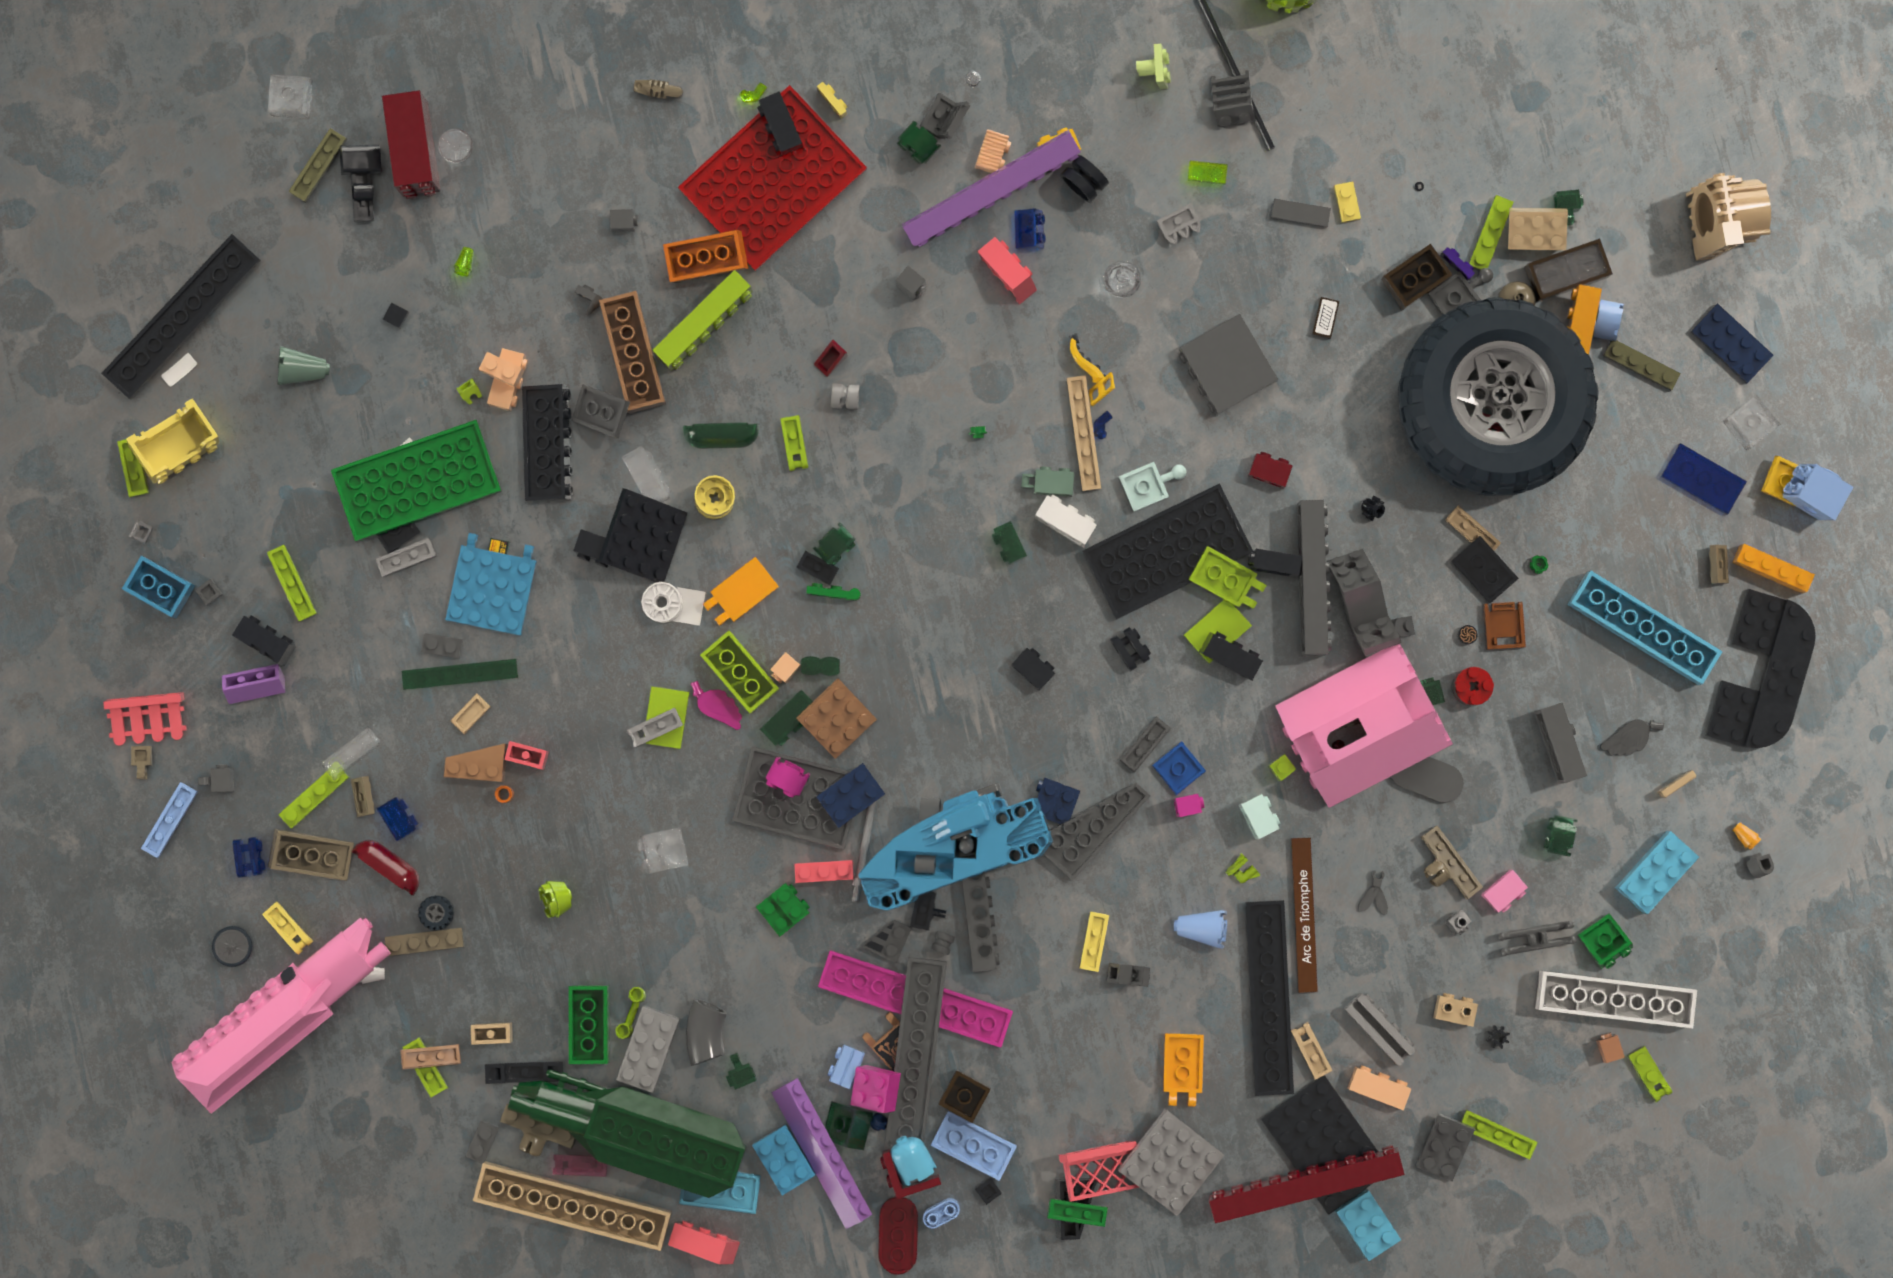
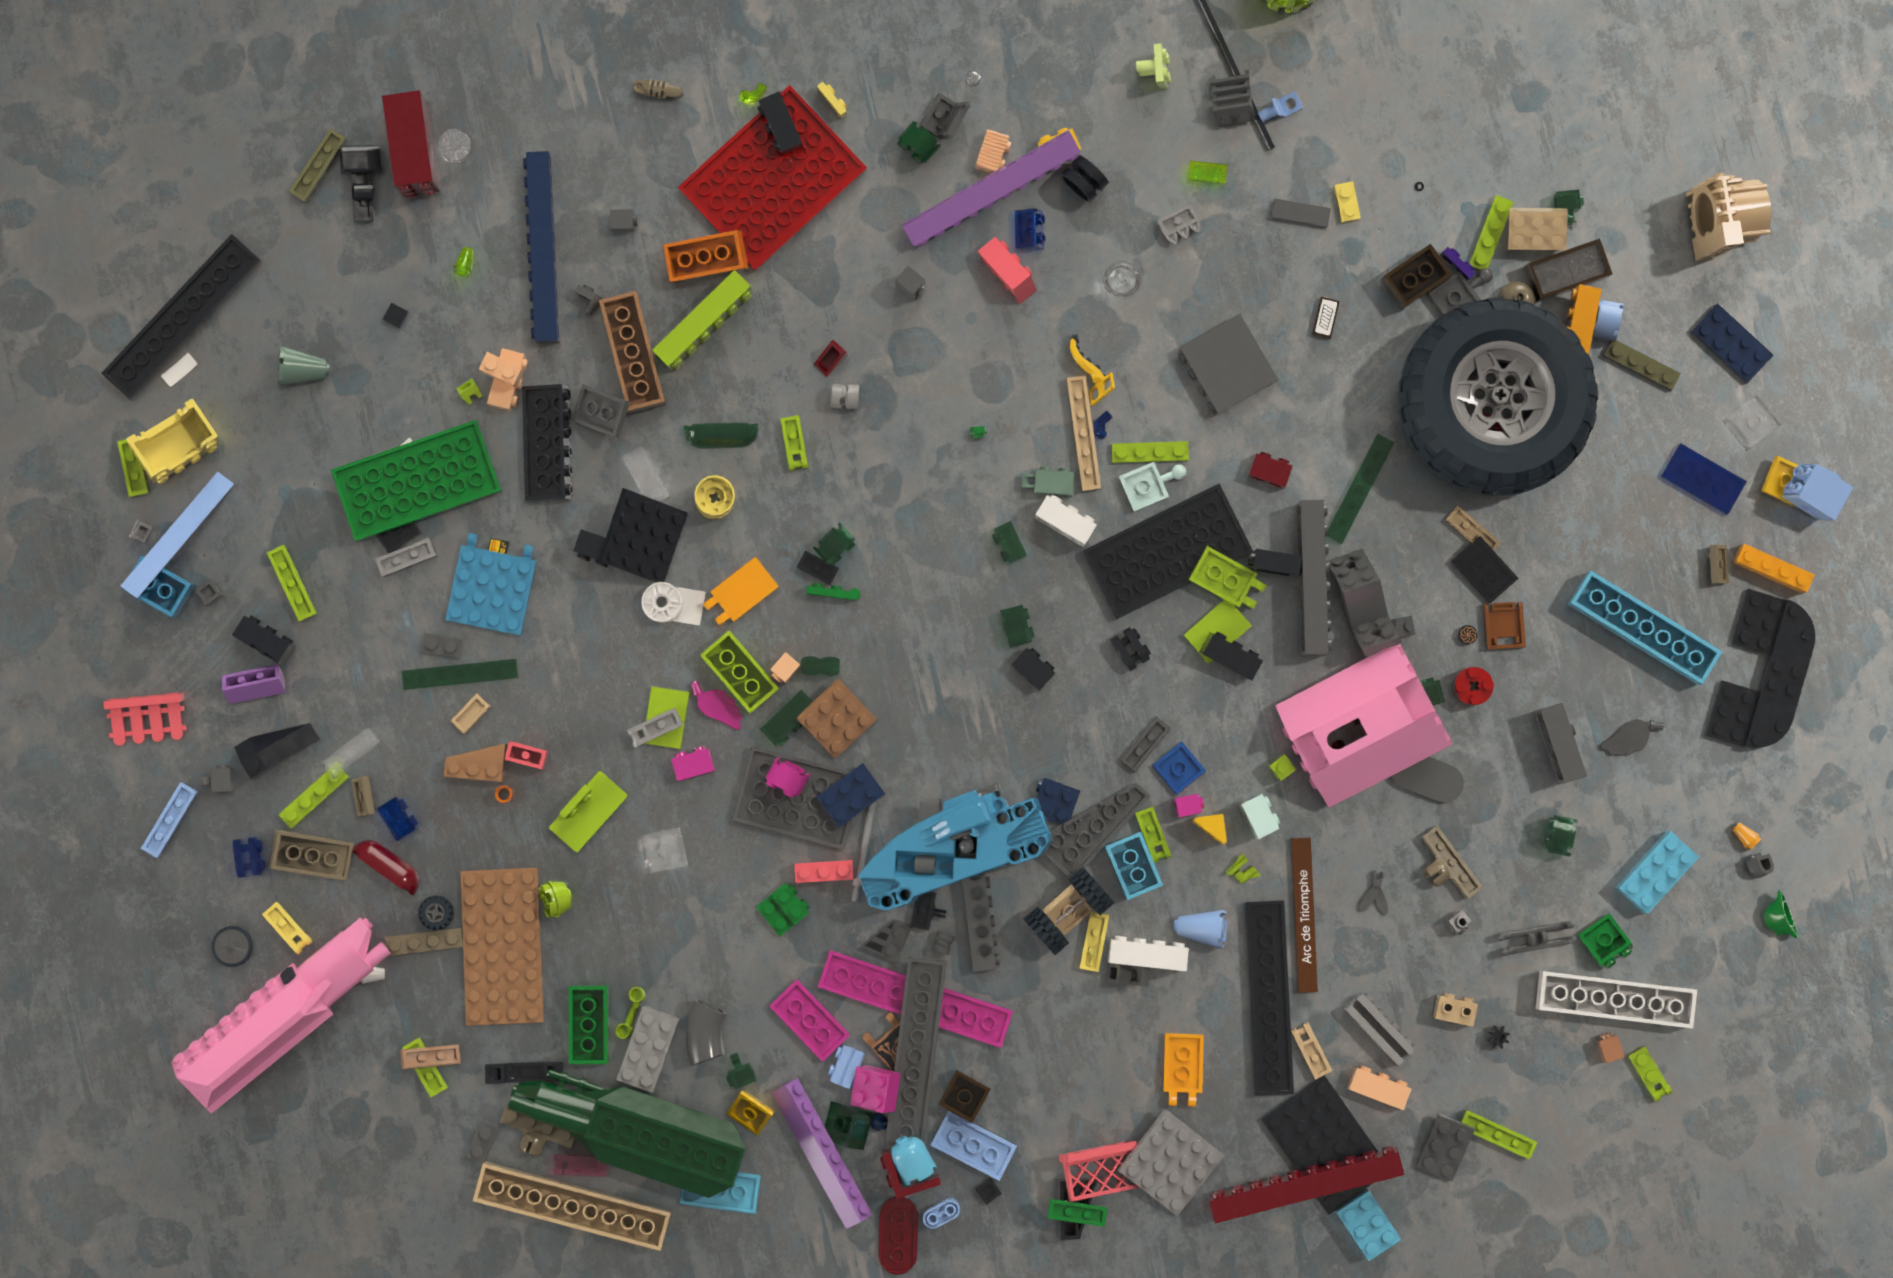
(141, 757): dark tan plate -> none
(177, 535): none -> light blue sticker
(271, 749): none -> black wedge
(290, 96): clear brick -> none
(491, 1033): tan brick -> none
(502, 946): none -> medium nougat plate
(542, 247): none -> dark blue brick
(588, 811): none -> lime bracket
(692, 764): none -> dark pink brick
(703, 1243): coral wedge -> none
(750, 1112): none -> yellow slope
(784, 1159): dark azure brick -> none
(809, 1020): none -> dark pink plate
(1016, 625): none -> clear green brick
(1068, 910): none -> plate
(1133, 865): none -> medium azure brick
(1148, 954): none -> white brick
(1150, 452): none -> lime plate
(1152, 833): none -> lime plate
(1212, 825): none -> yellow slope
(1279, 107): none -> light blue bracket
(1359, 488): none -> clear green tile
(1373, 508): black gear -> none
(1505, 891): bright pink brick -> none
(1539, 559): green plate -> none
(1677, 784): tan tile -> none
(1779, 917): none -> green hat

